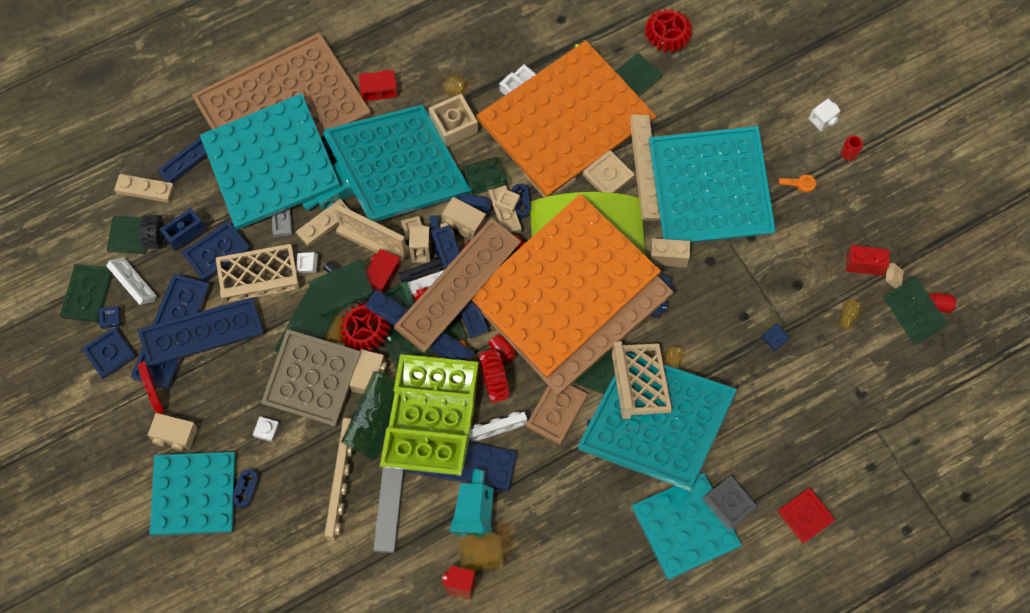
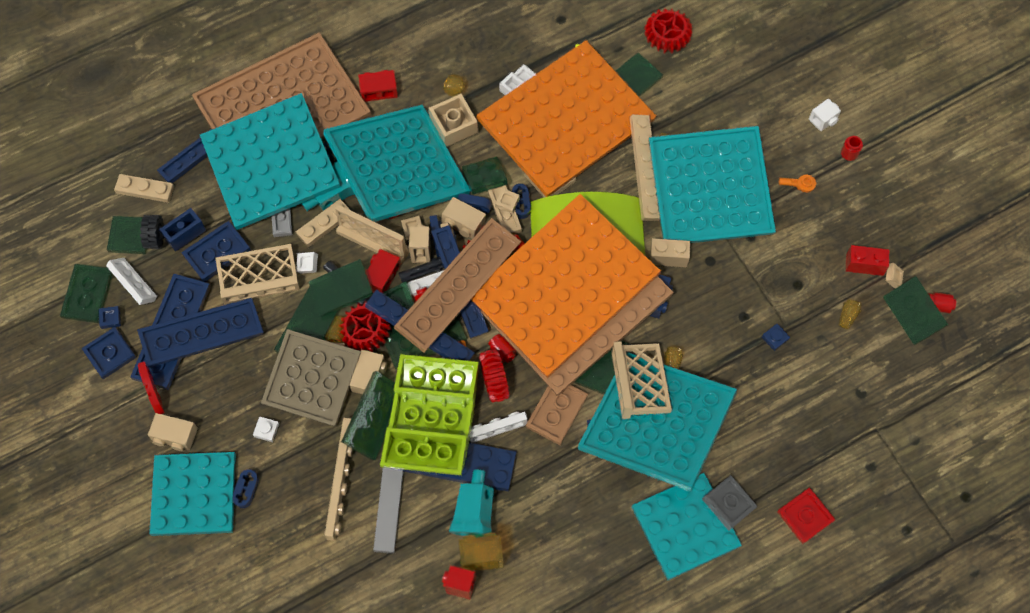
(608, 173): tan plate -> none

